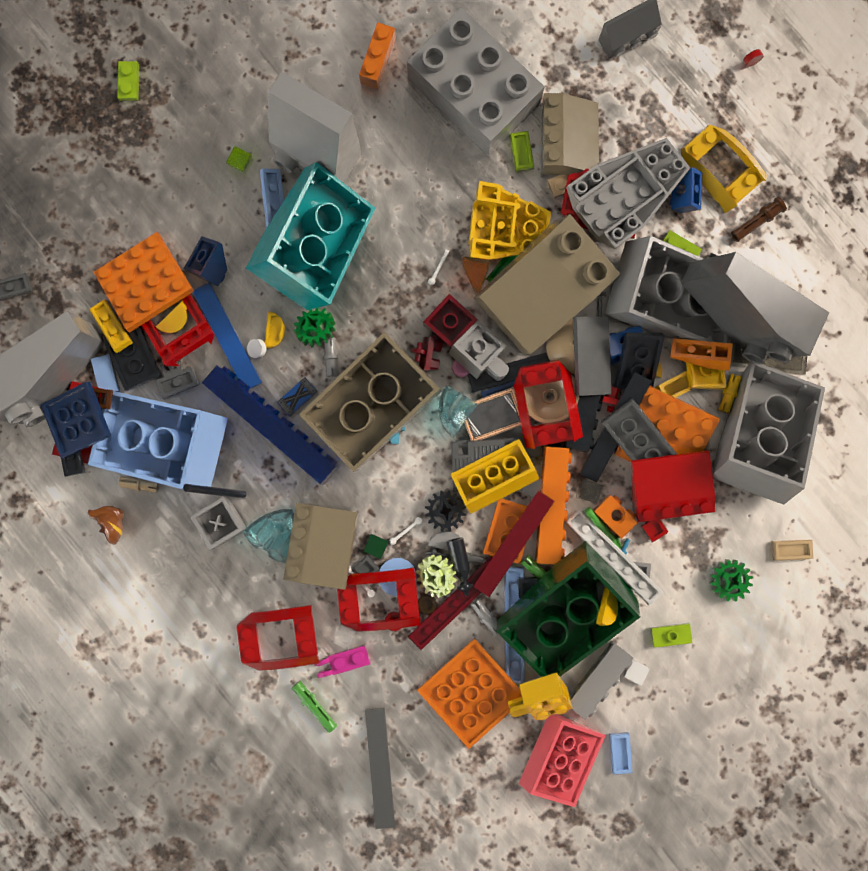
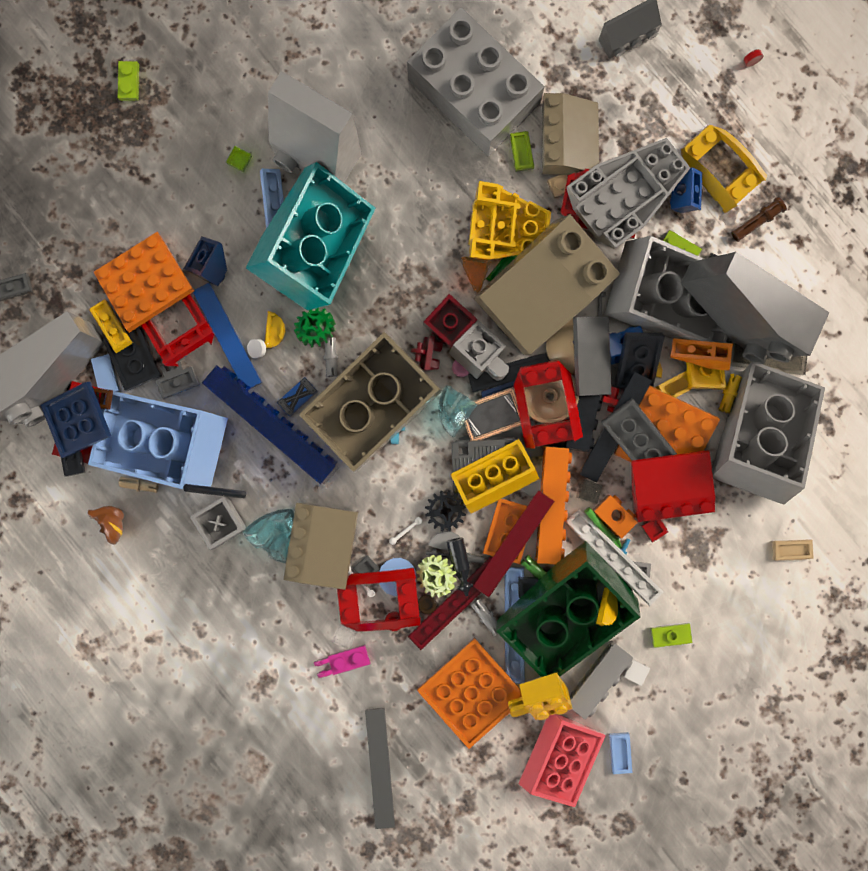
(174, 320): yellow tile -> none
(304, 634): red wedge -> none
(314, 706): bright green pin -> none
(376, 546): dark green tile -> none
(377, 55): orange brick -> none
(431, 281): white hinge -> none
(726, 586): green gear -> none

